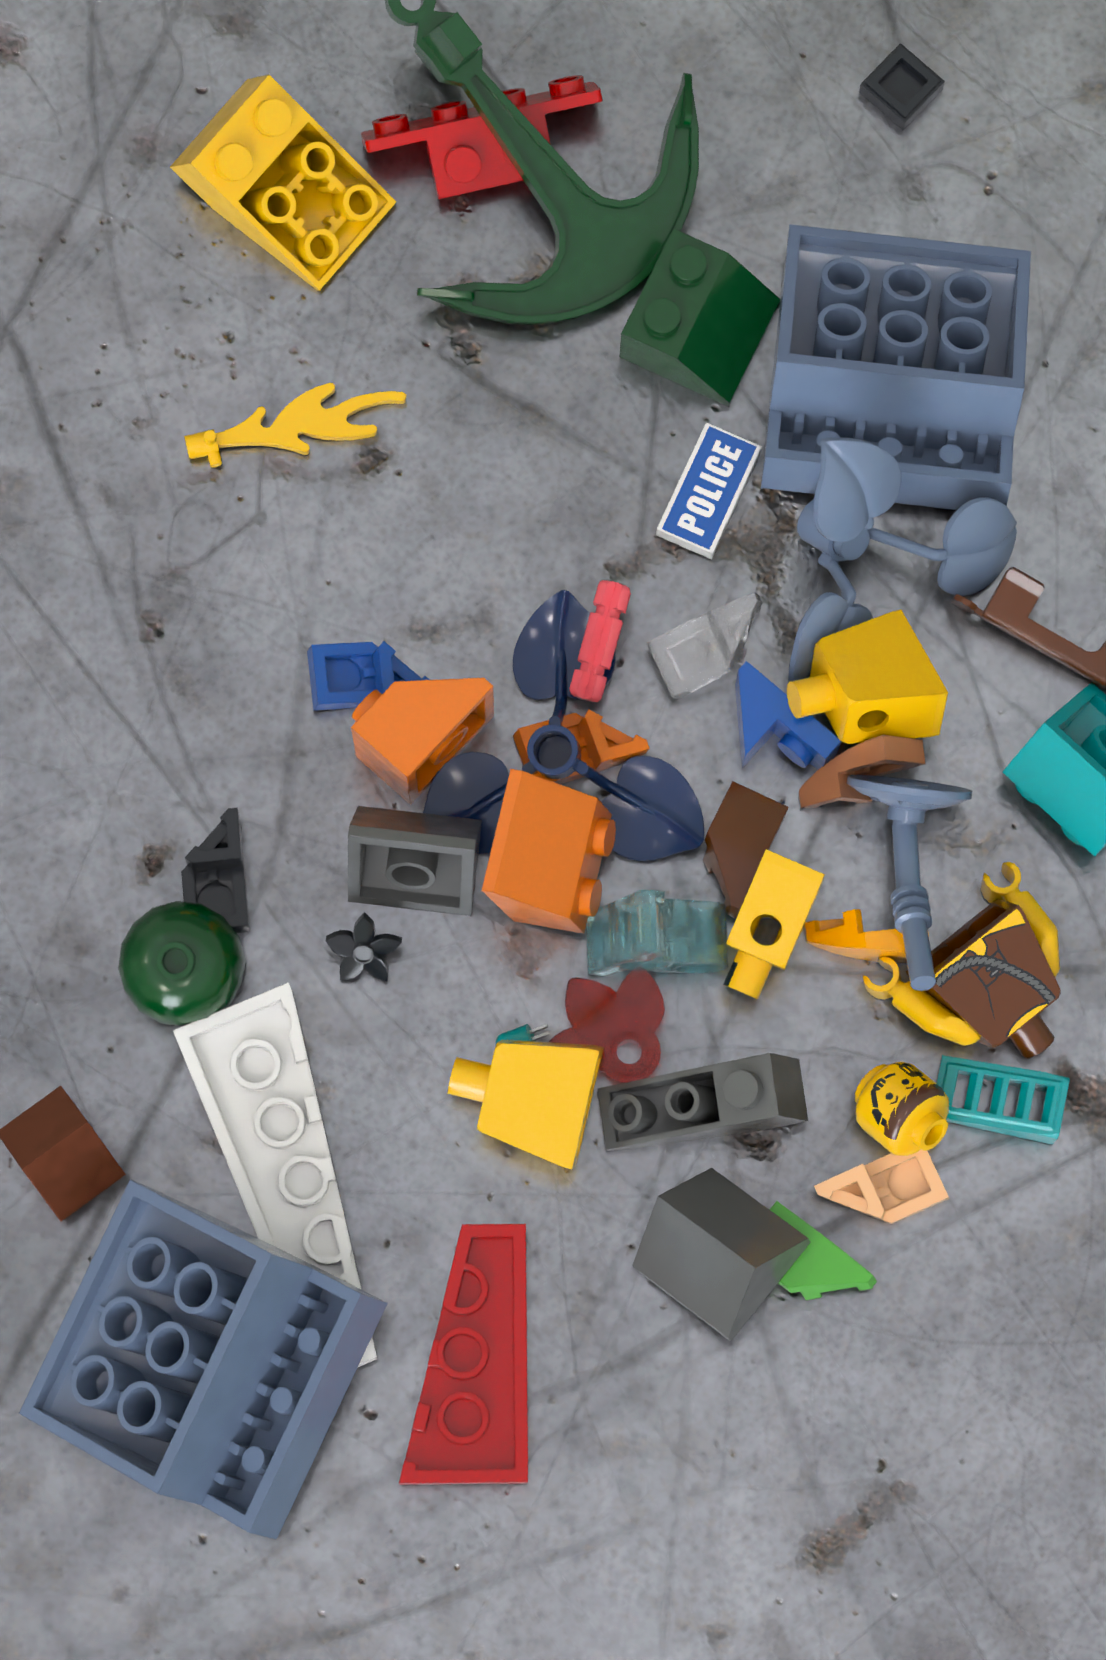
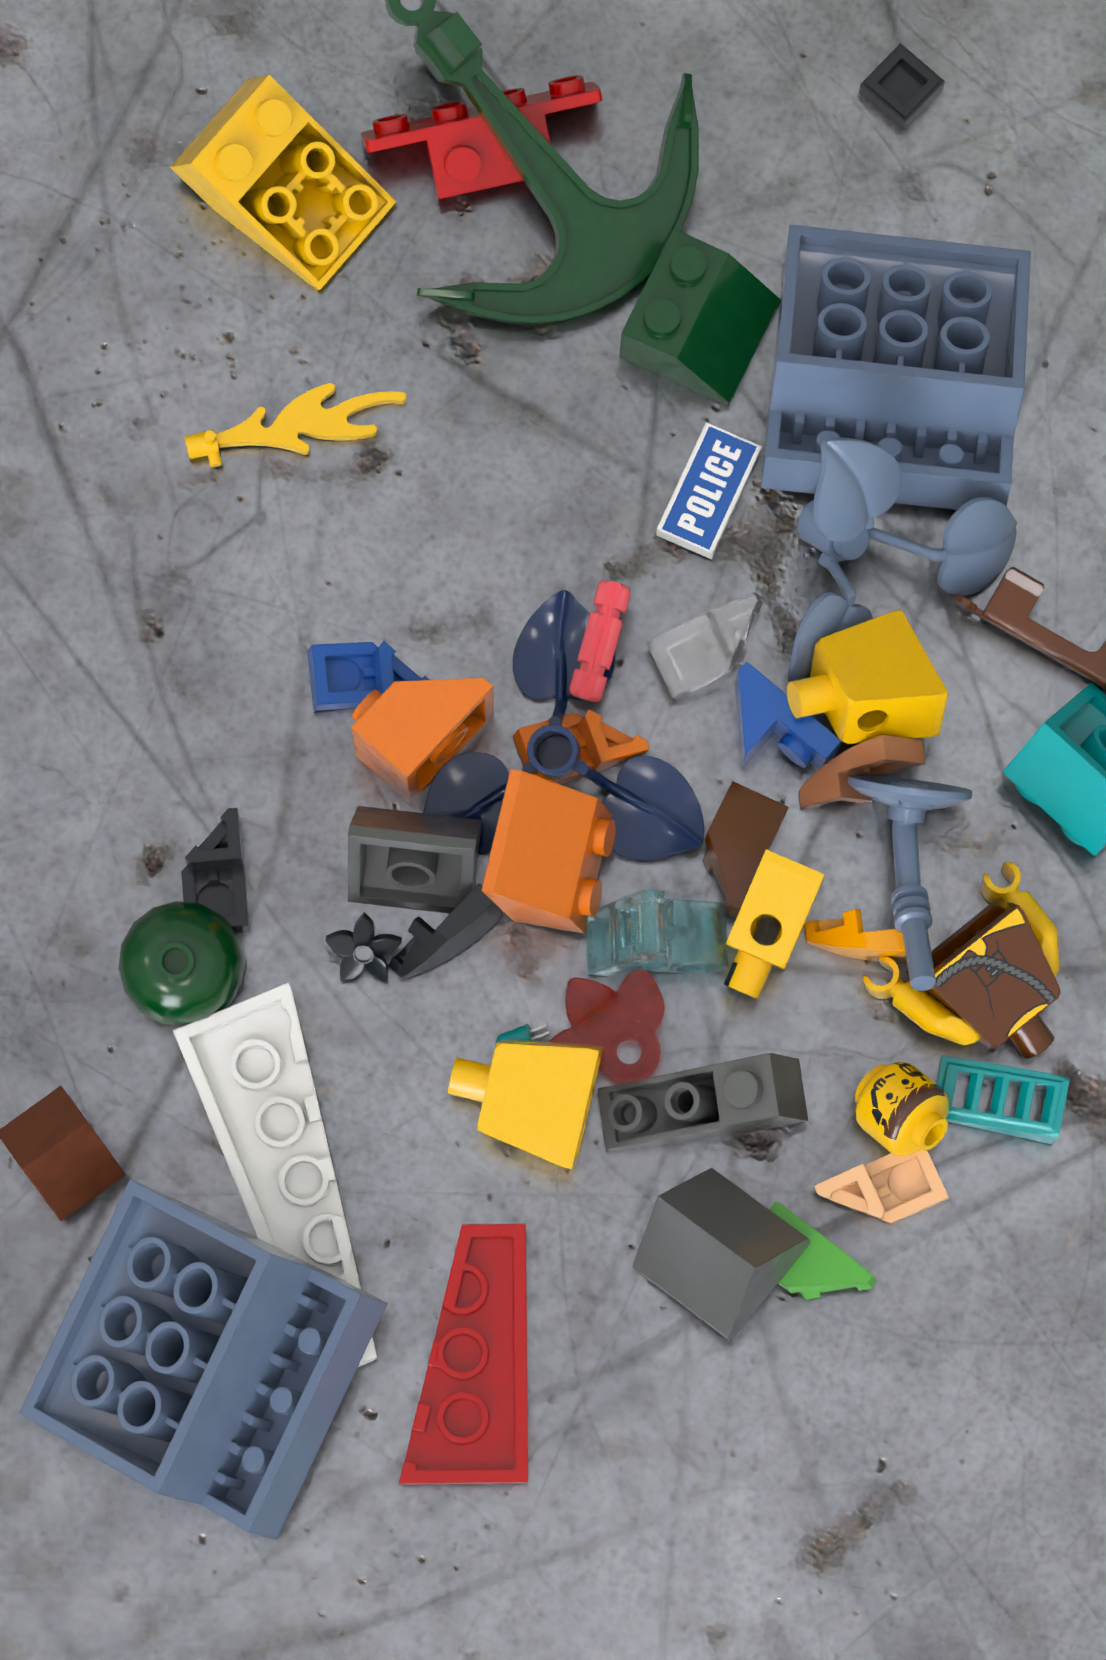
(456, 933): none -> black slope

